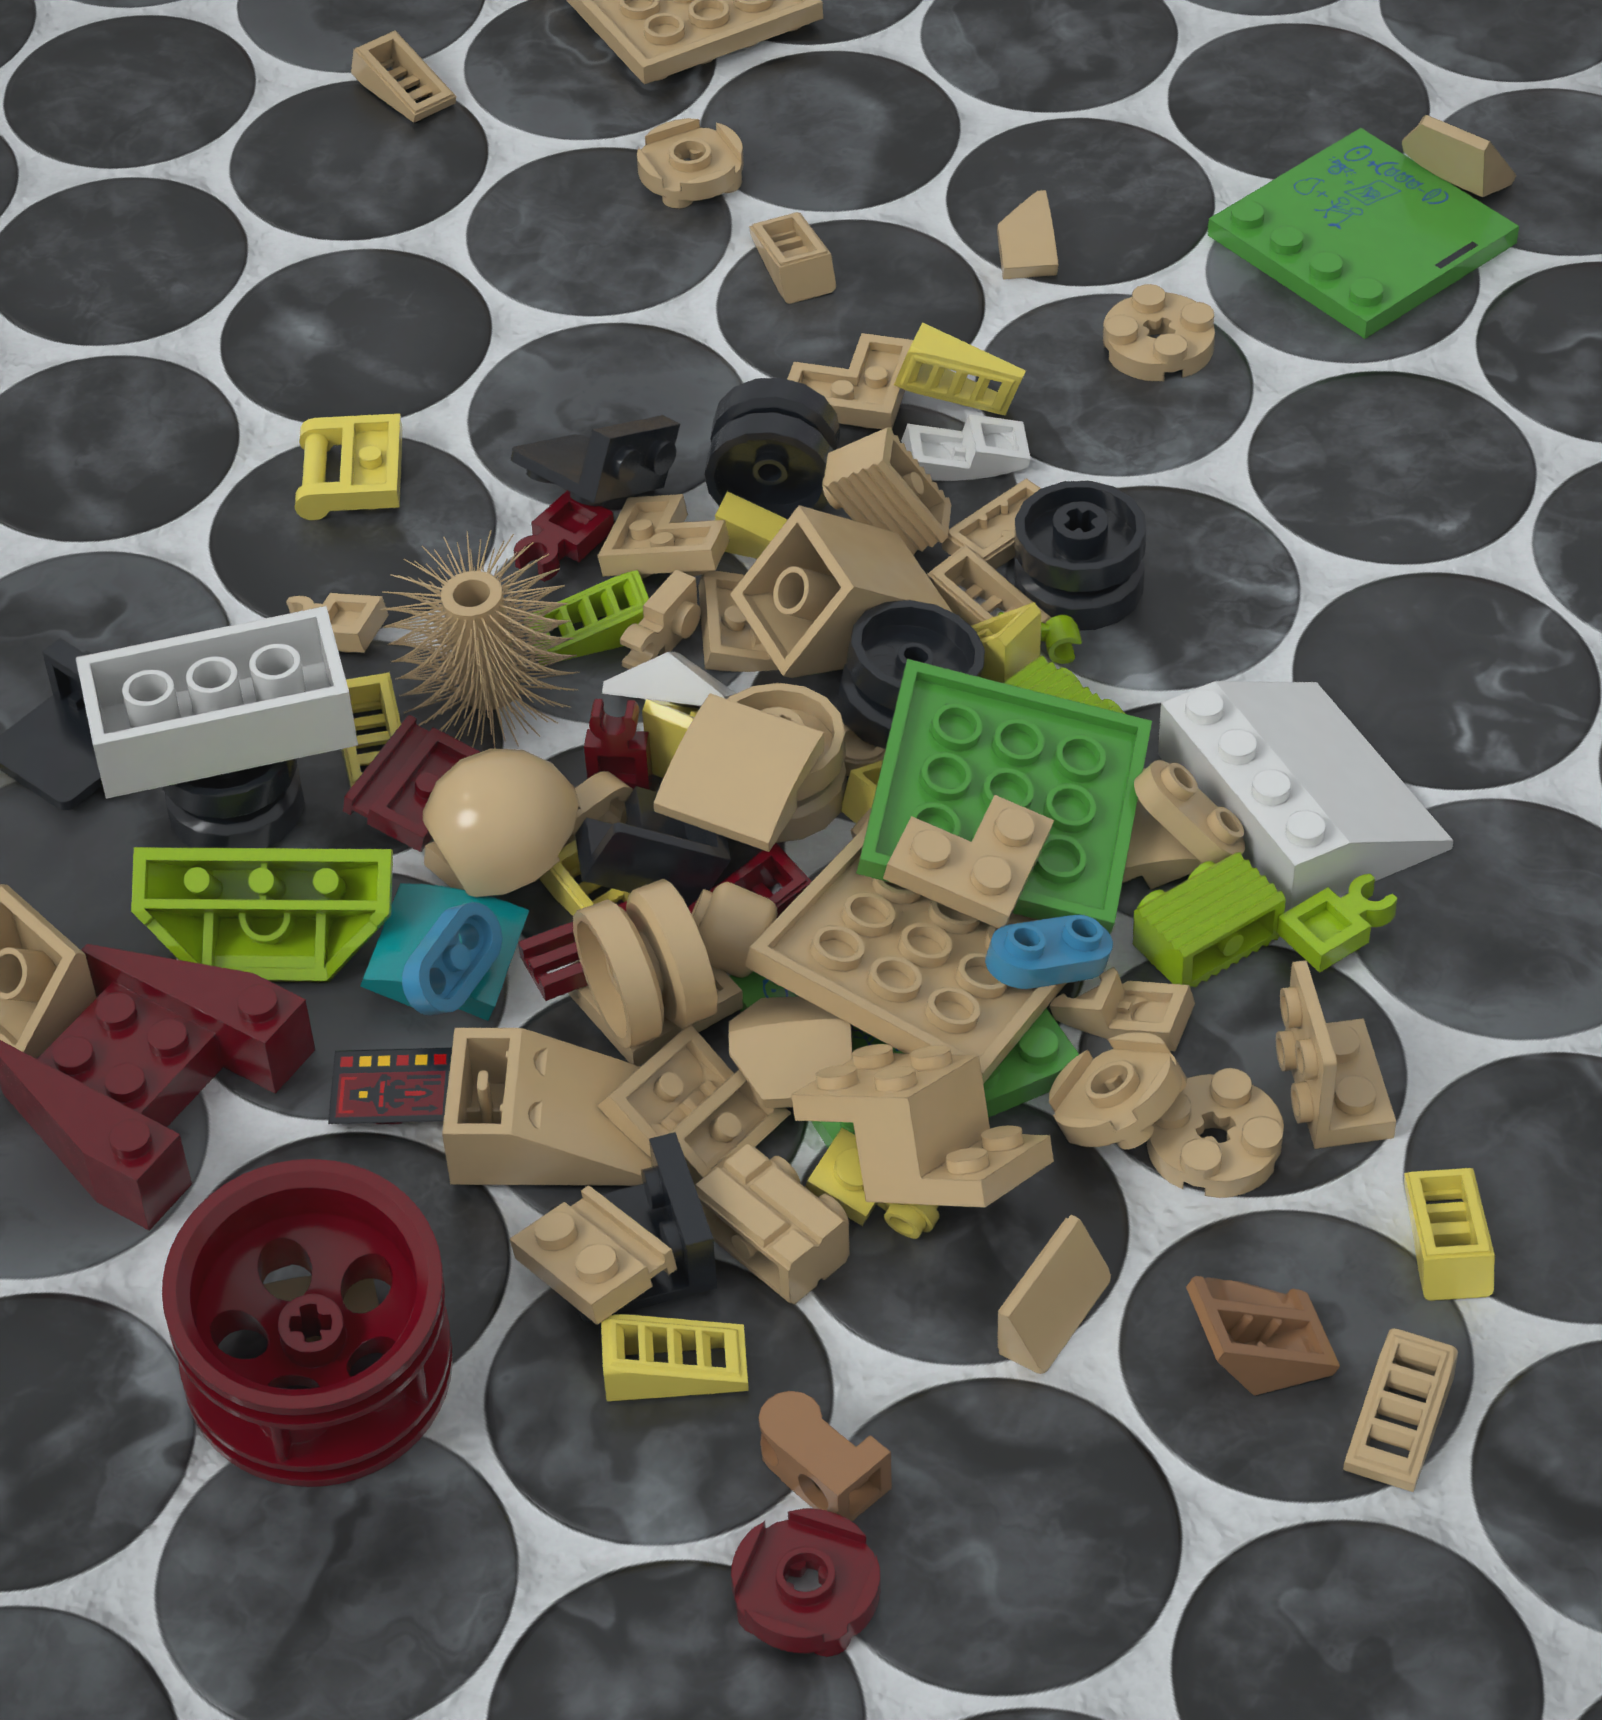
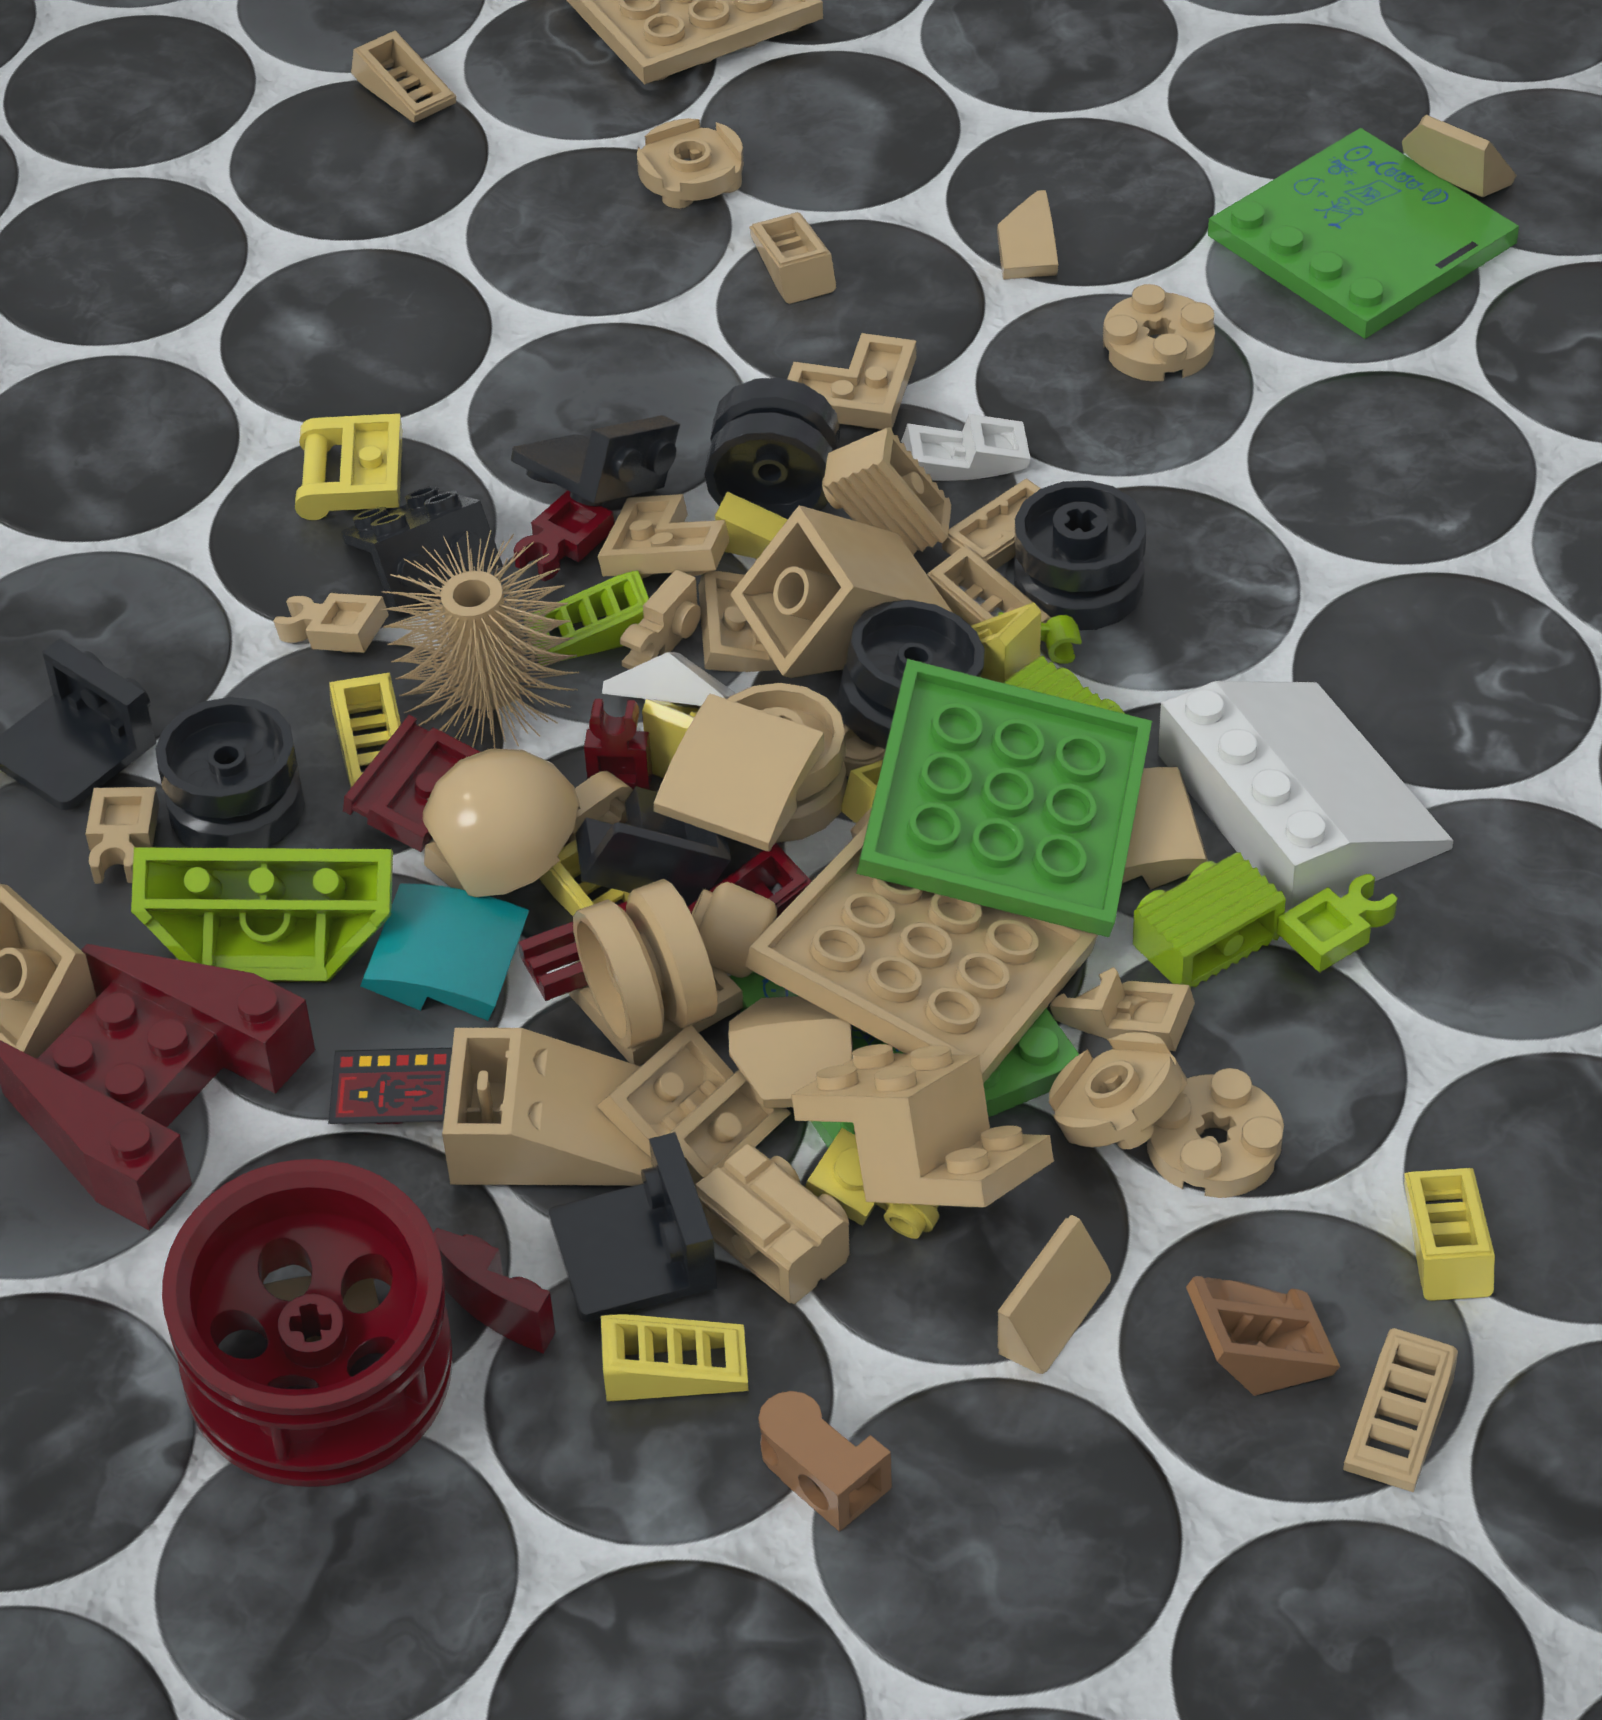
(117, 824): none -> tan plate
(216, 702): white brick -> none
(424, 523): none -> black bracket
(442, 969): dark azure plate -> none
(505, 1304): none -> dark red slope
(592, 1254): tan plate -> none
(814, 1619): dark red plate -> none
(930, 365): light yellow slope -> none
(974, 876): tan plate -> none
(1049, 951): dark azure plate -> none
(1187, 813): tan plate -> none
(1333, 1070): tan bracket -> none

